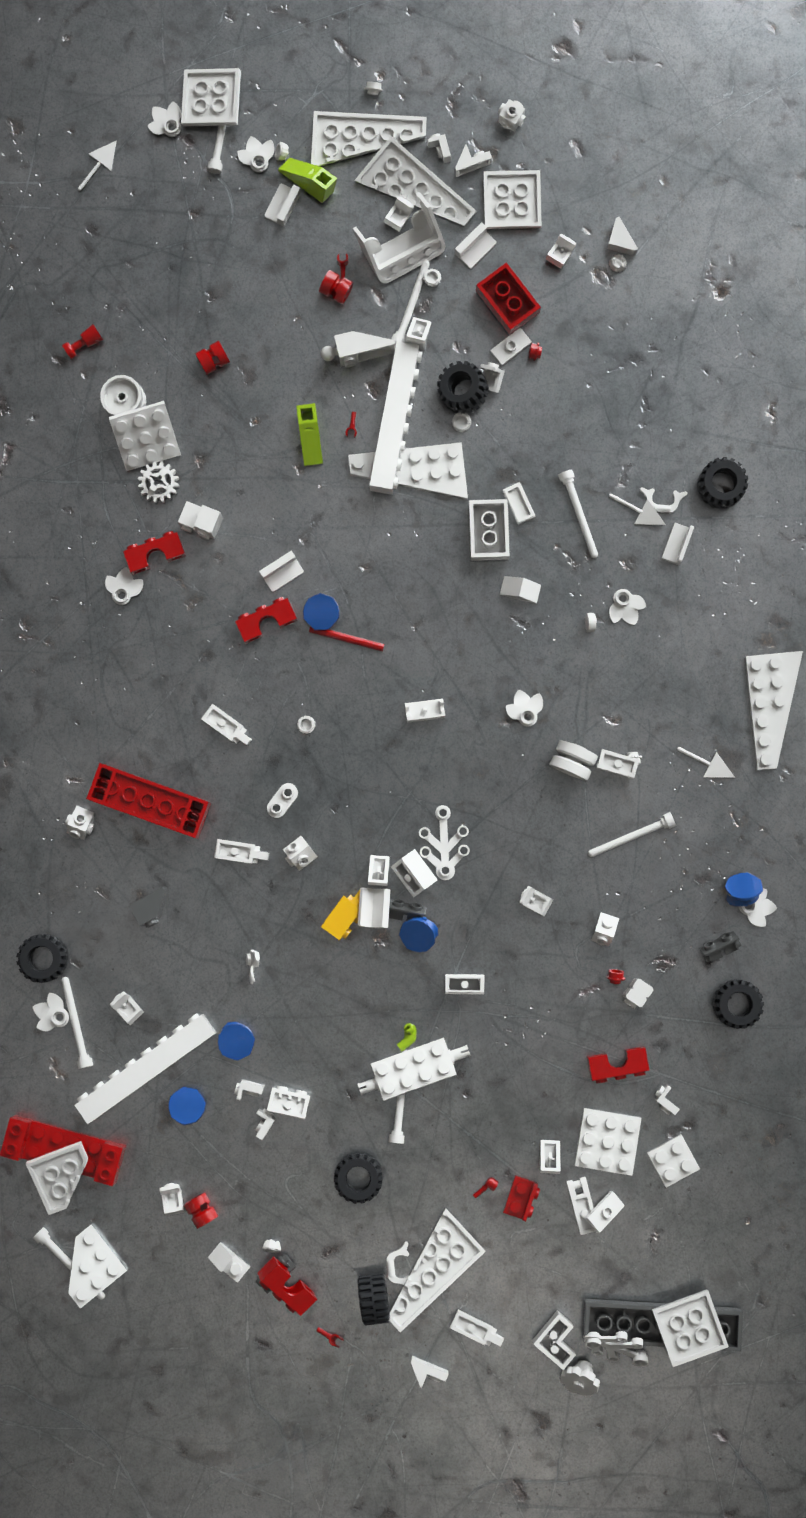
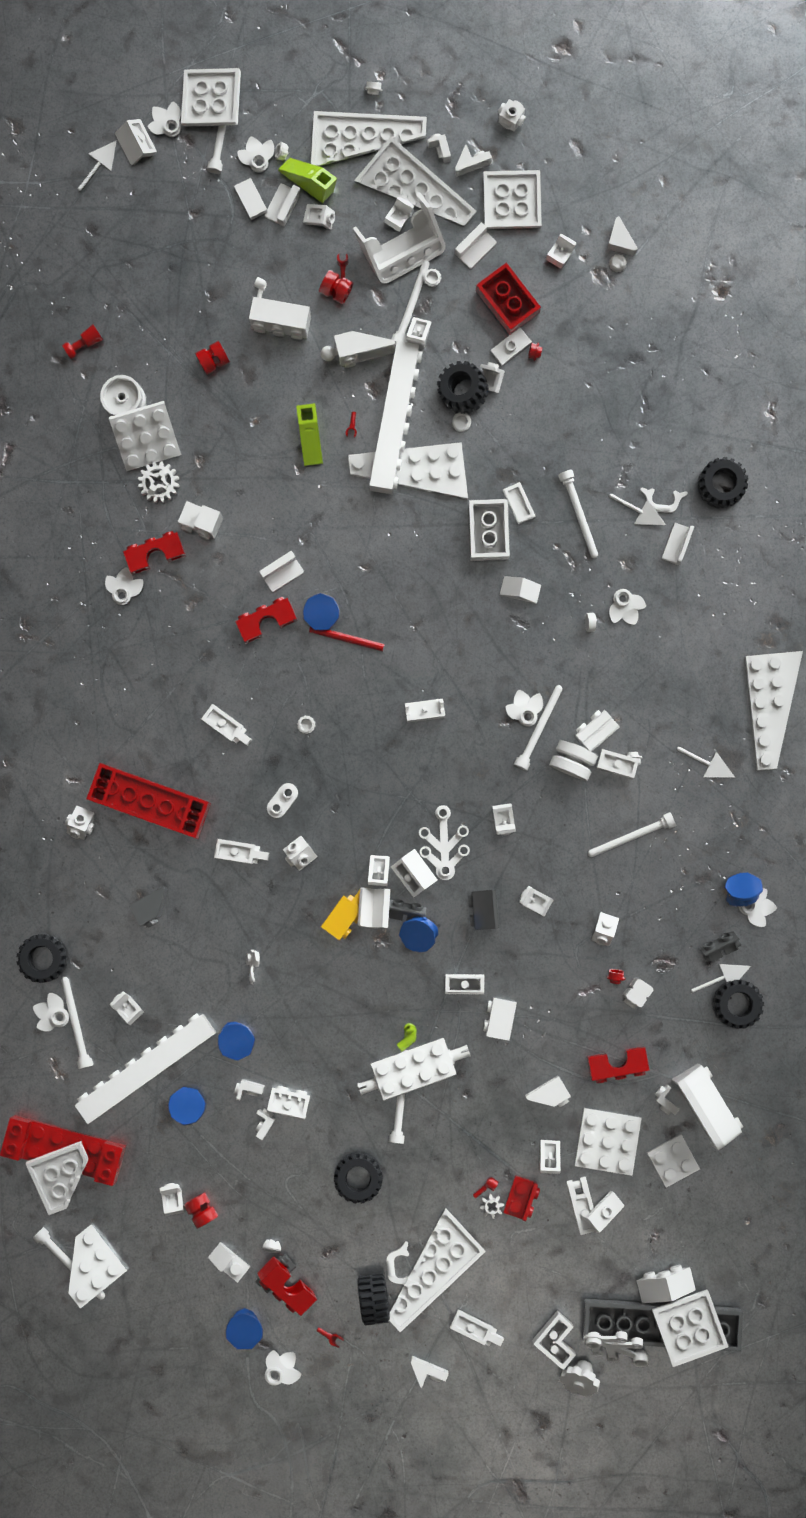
(135, 141): none -> white panel
(244, 1330): none -> blue hat
(250, 199): none -> white tile
(261, 285): none -> white hand
(280, 318): none -> white brick
(283, 1366): none -> white plate
(319, 215): none -> white bracket
(484, 910): none -> dark grey slope
(491, 1200): none -> white gear
(500, 1018): none -> white brick
(504, 819): none -> white bracket
(523, 760): none -> white piece
(550, 1093): none -> white slope
(596, 731): none -> white brick
(666, 1285): none -> white brick
(708, 1105): none -> white windscreen
(730, 973): none -> white piece

